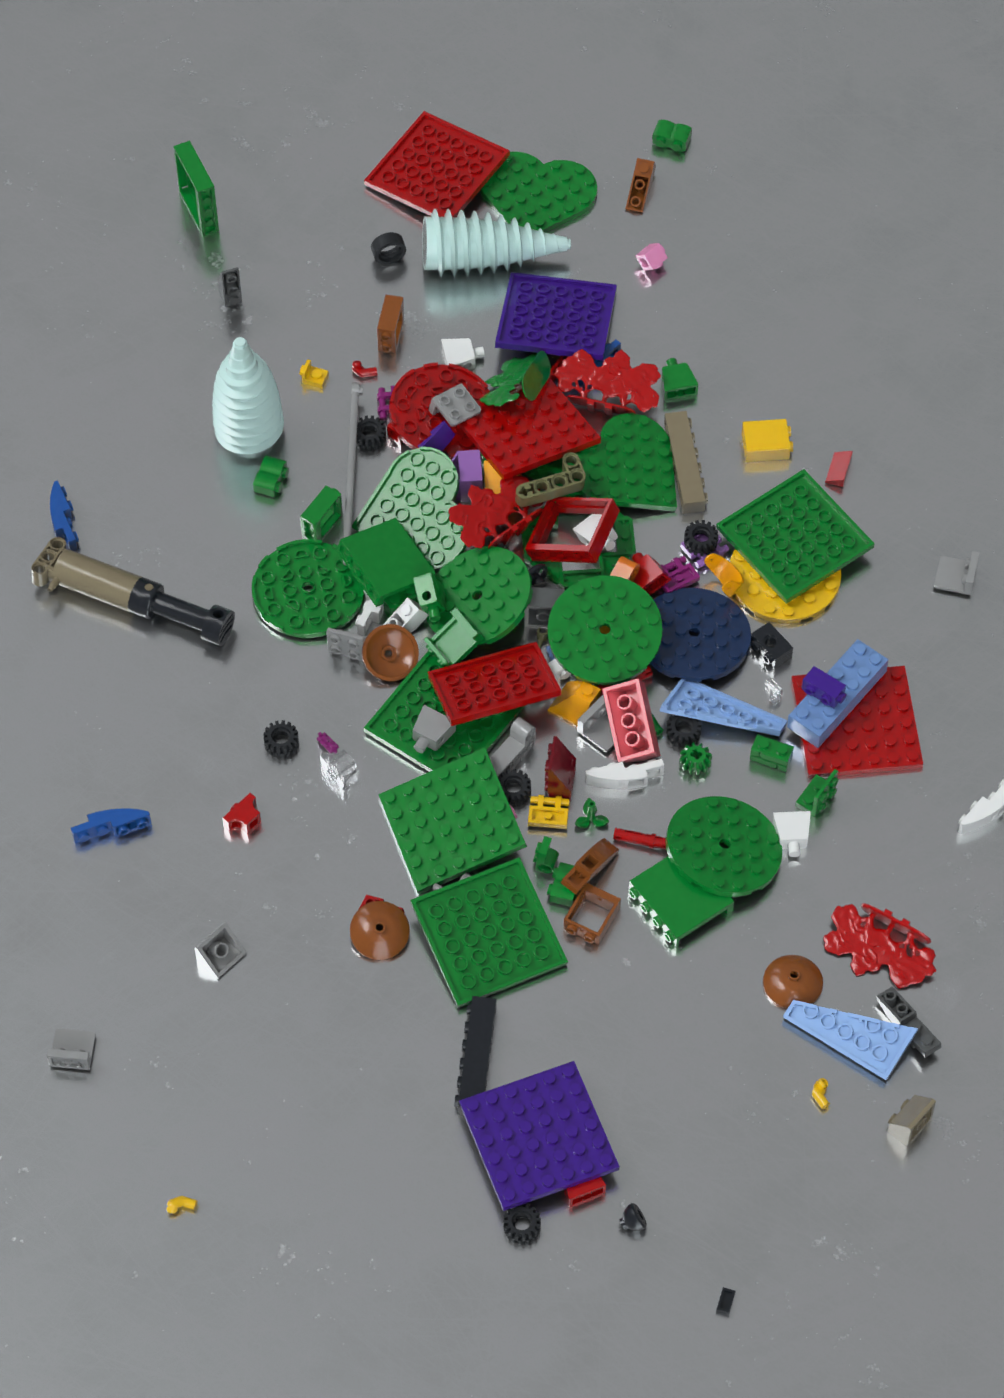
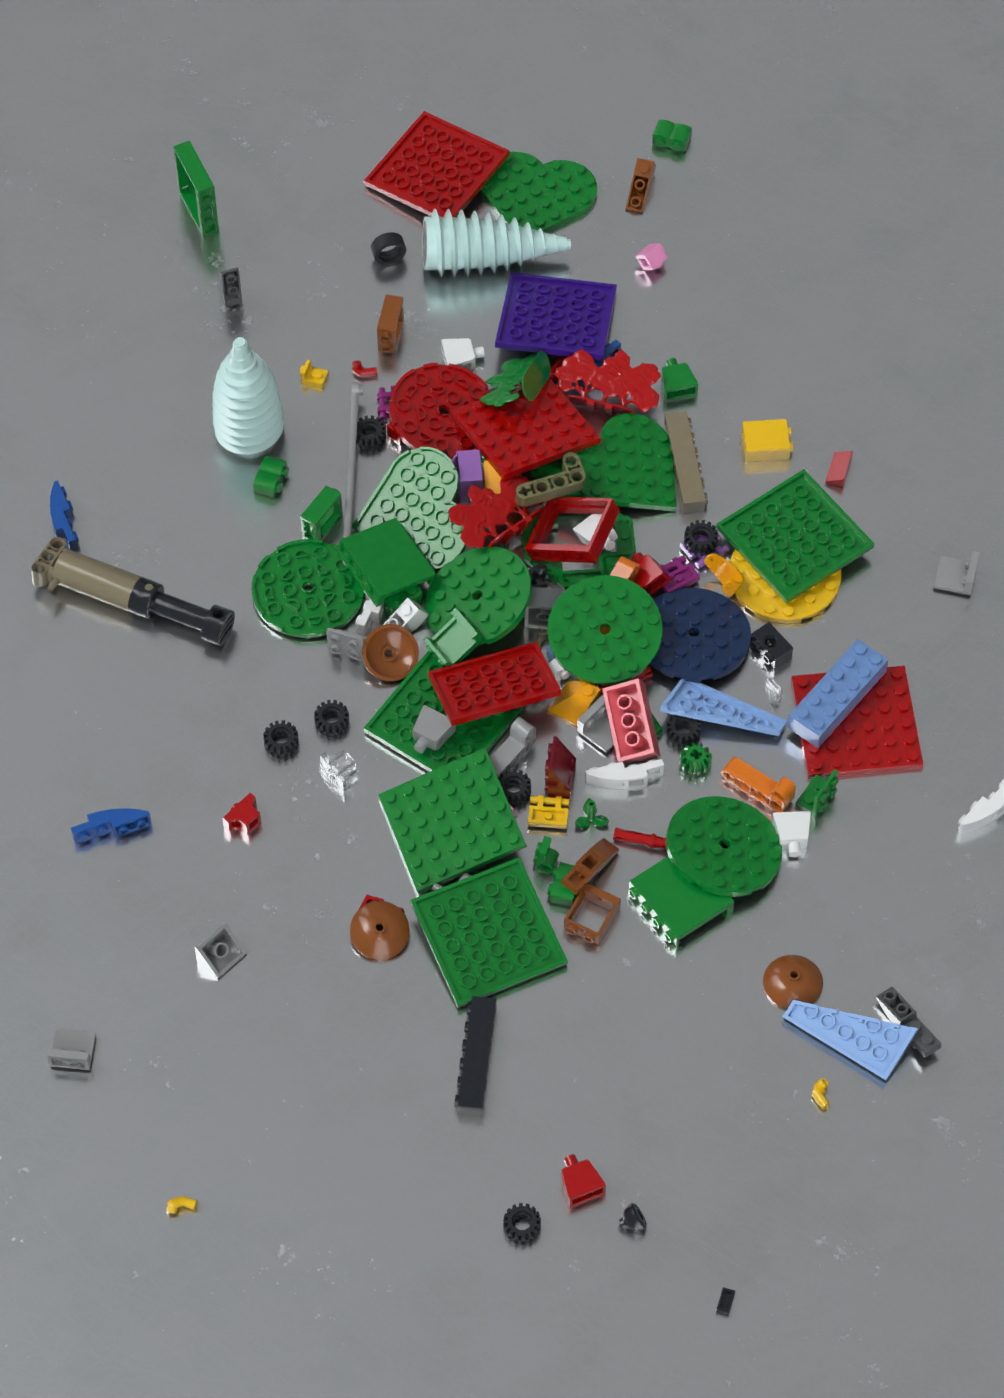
(327, 743): magenta axle -> none
(331, 708): none -> black tyre
(430, 595): green torso -> none
(440, 437): dark purple slope -> none
(455, 405): light grey bracket -> none
(539, 1135): dark purple plate -> none
(758, 785): none -> orange beam
(771, 753): green brick -> none
(824, 687): dark purple brick -> none
(874, 946): red plant -> none
(911, 1119): dark tan slope -> none

